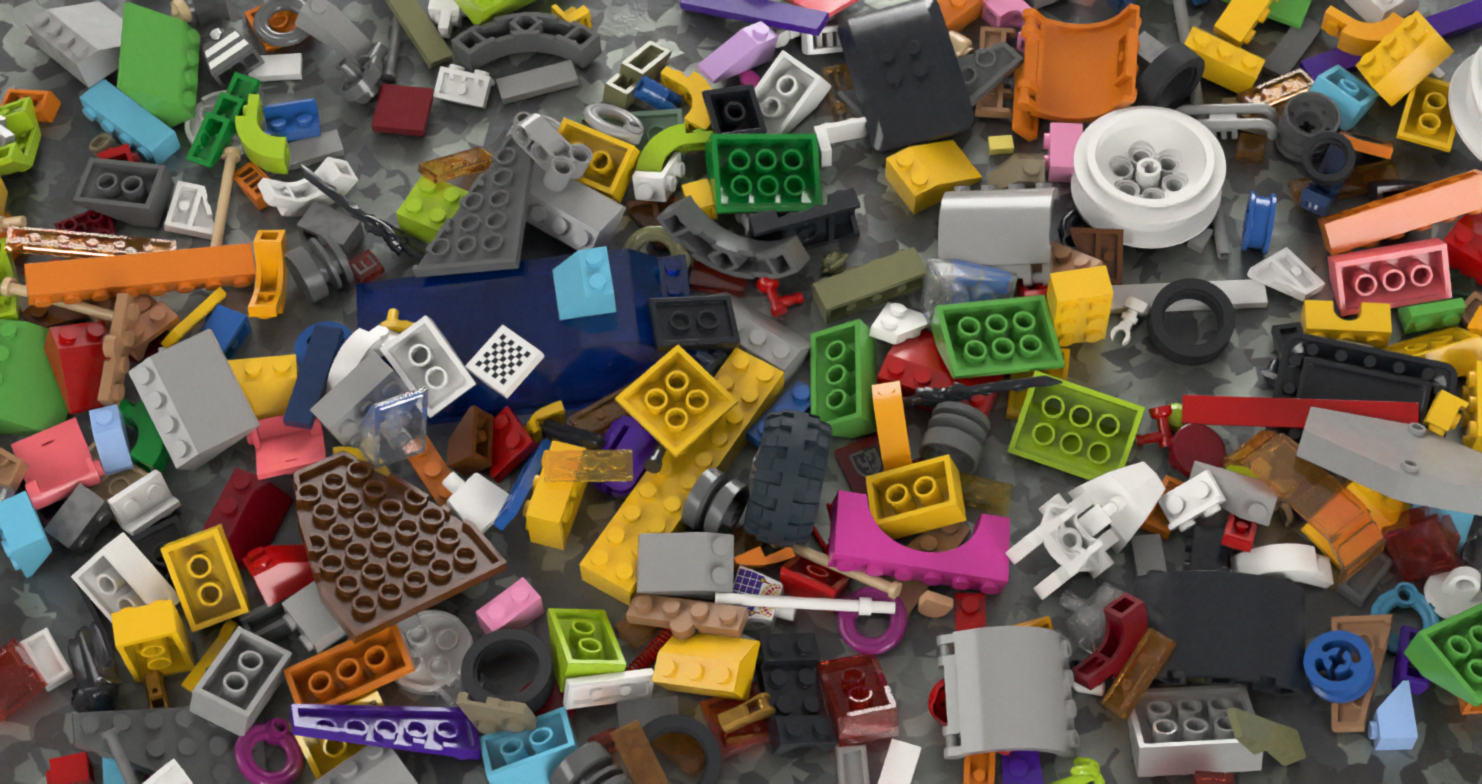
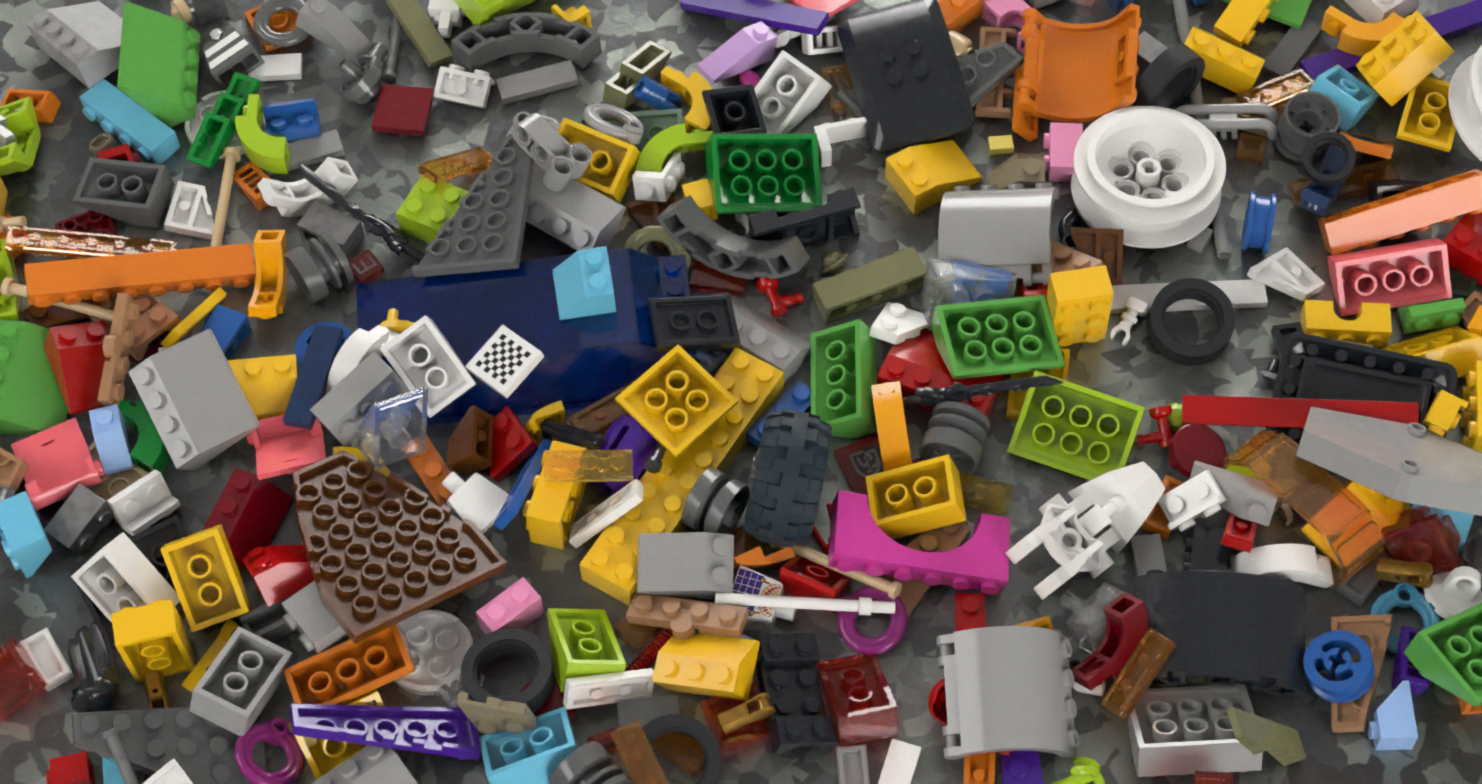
(606, 513): none -> white tile
(934, 604): light nougat tile -> none
(1407, 572): none -> pearl gold bar

